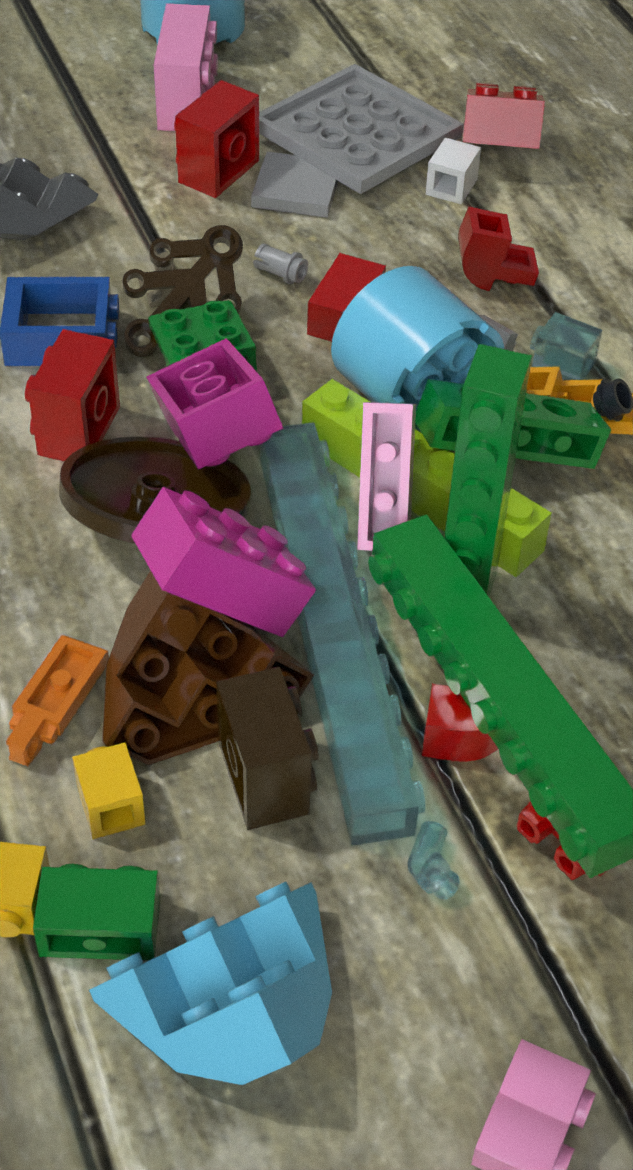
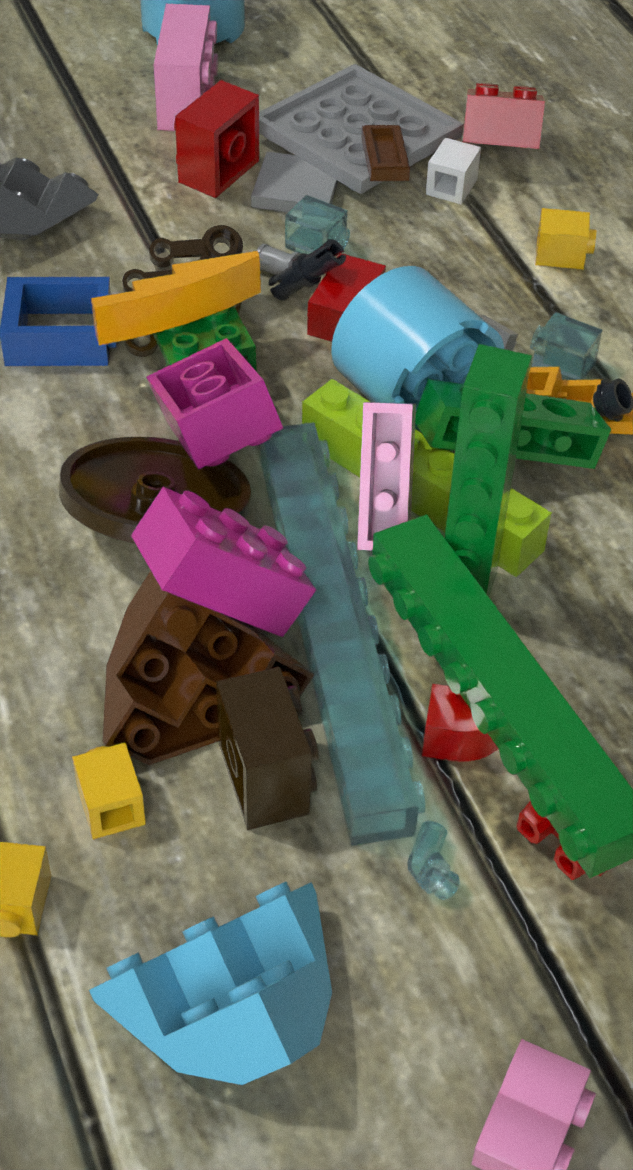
(53, 696): orange hinge -> none
(73, 394): red brick -> none
(97, 912): green brick -> none
(177, 299): none -> light orange slope
(307, 270): none -> black pin
(313, 223): none -> clear light blue brick
(385, 153): none -> reddish brown tile
(489, 253): red brick -> none
(564, 238): none -> yellow brick

